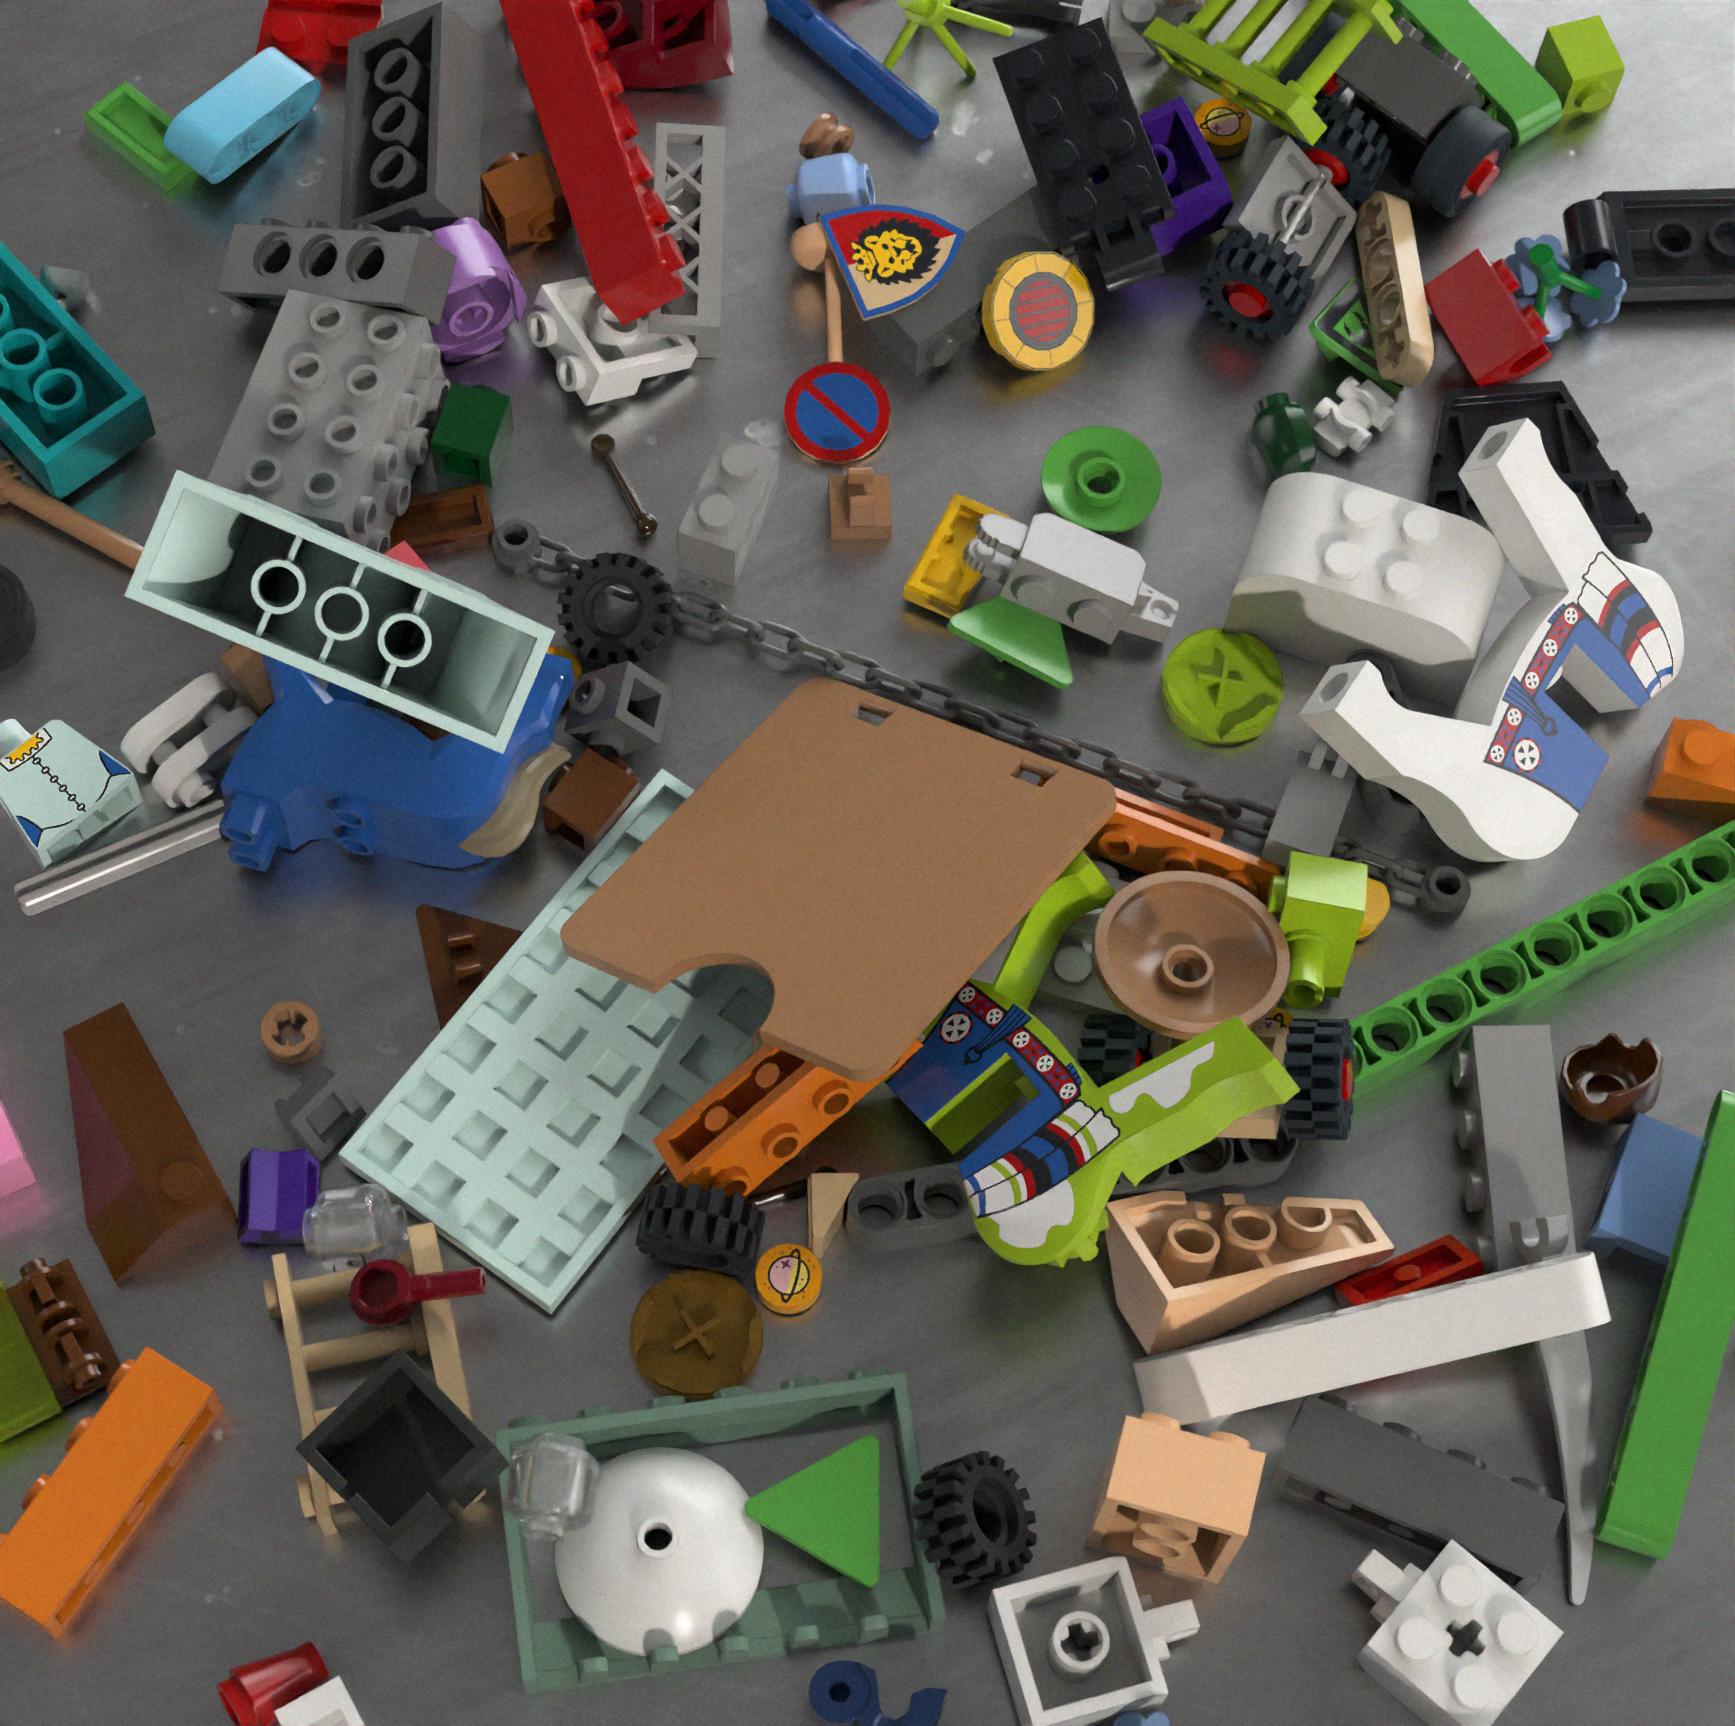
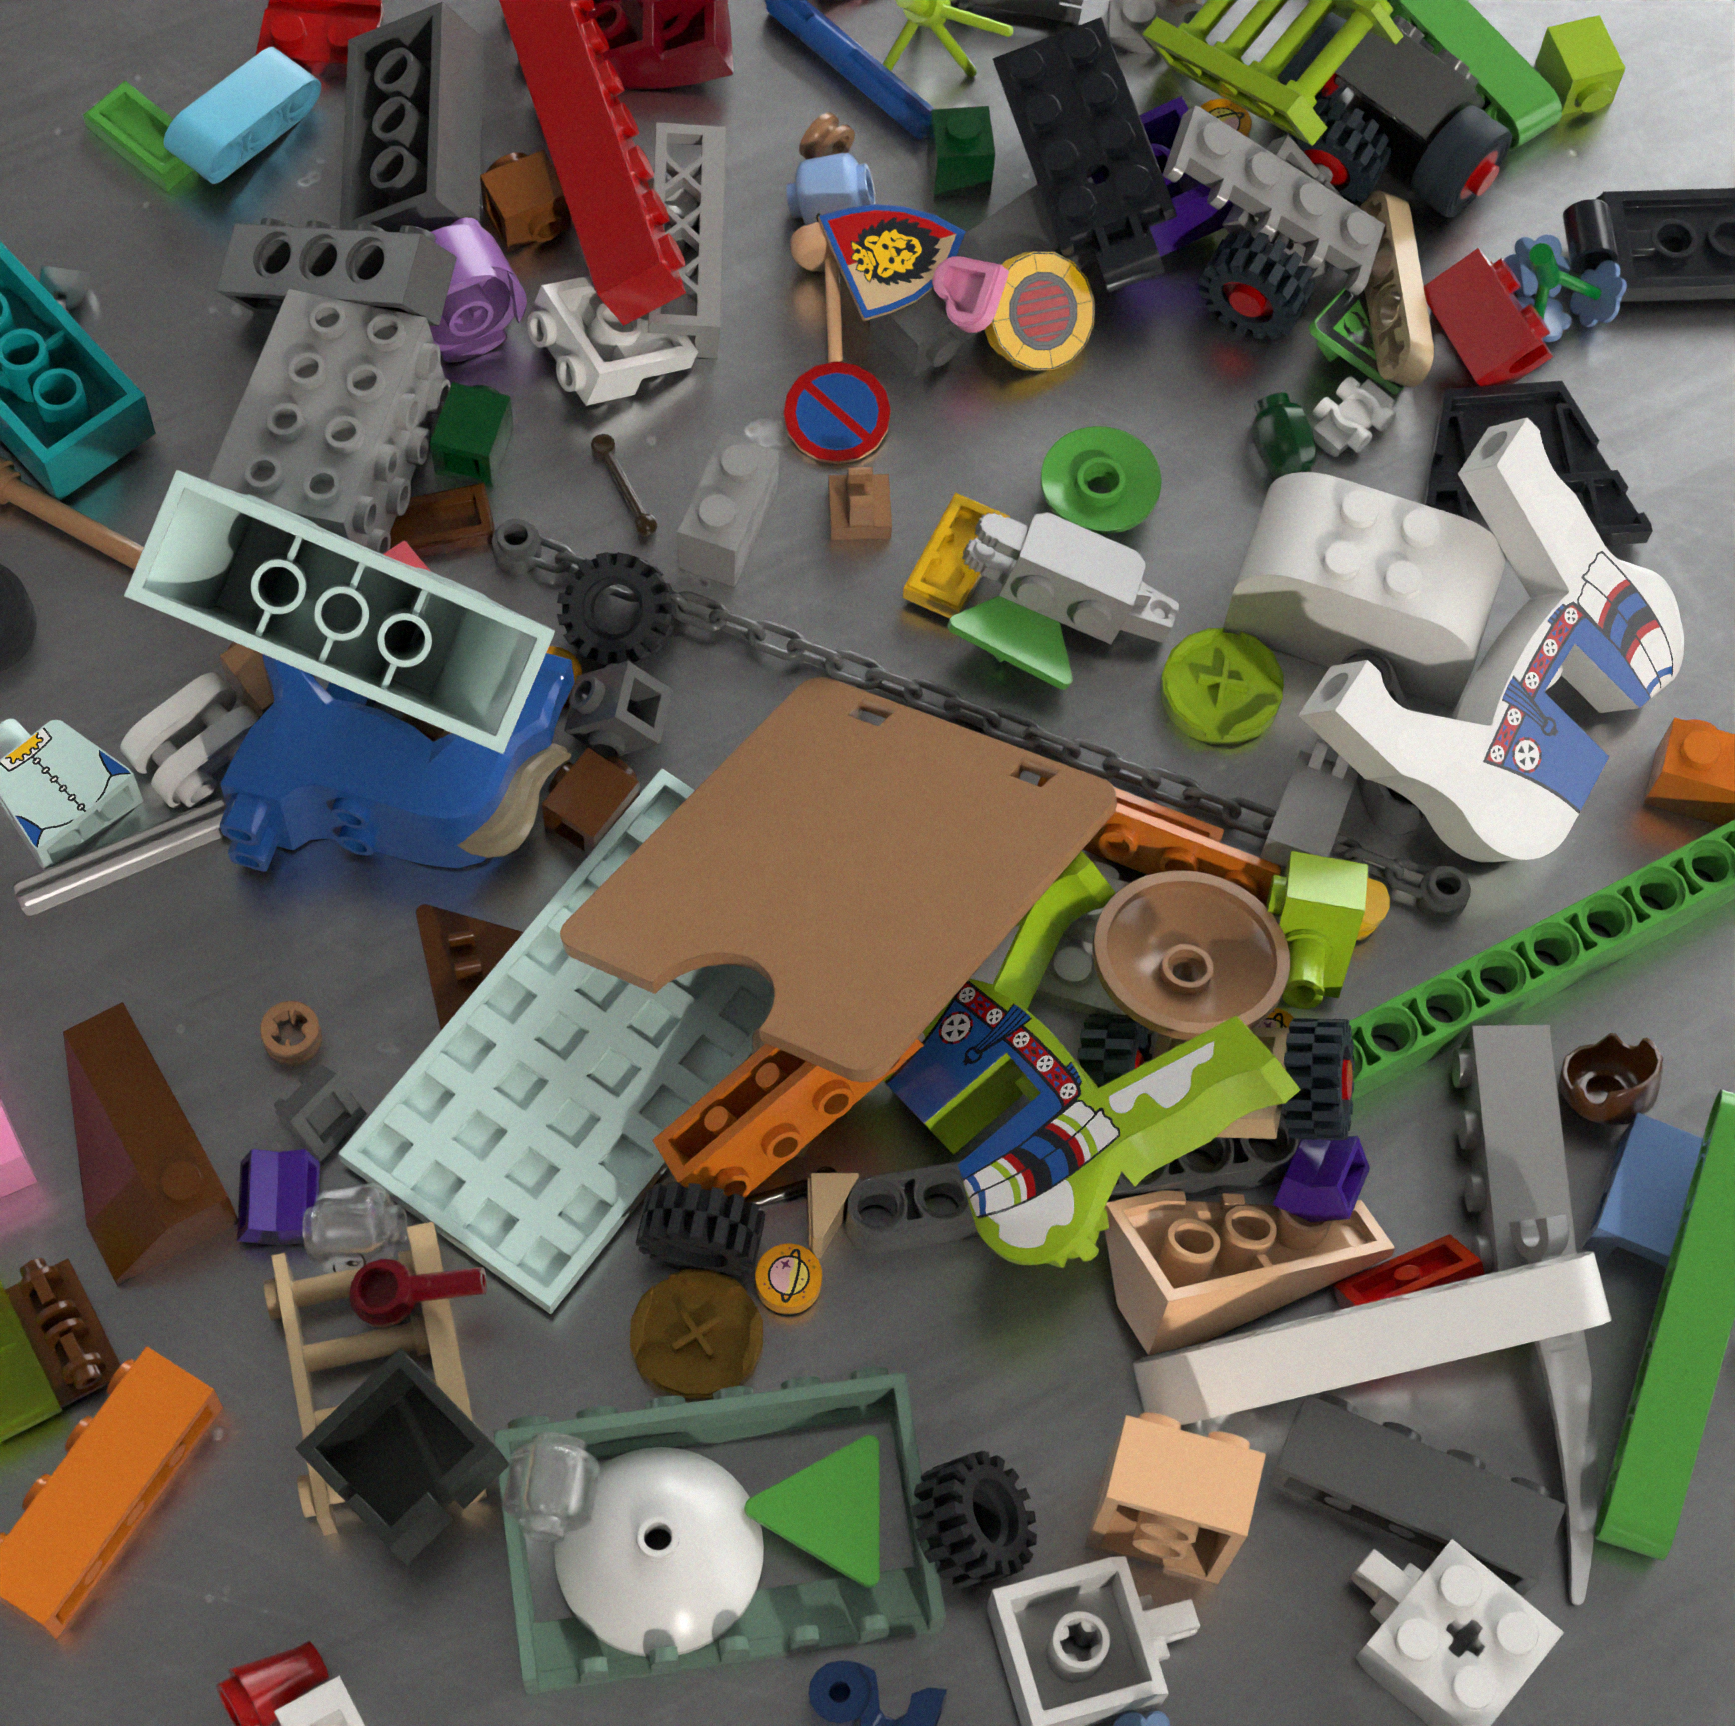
(961, 152): none -> dark green brick
(970, 291): none -> bright pink tile
(1276, 195): none -> light grey hinge
(1324, 1179): none -> dark purple piece

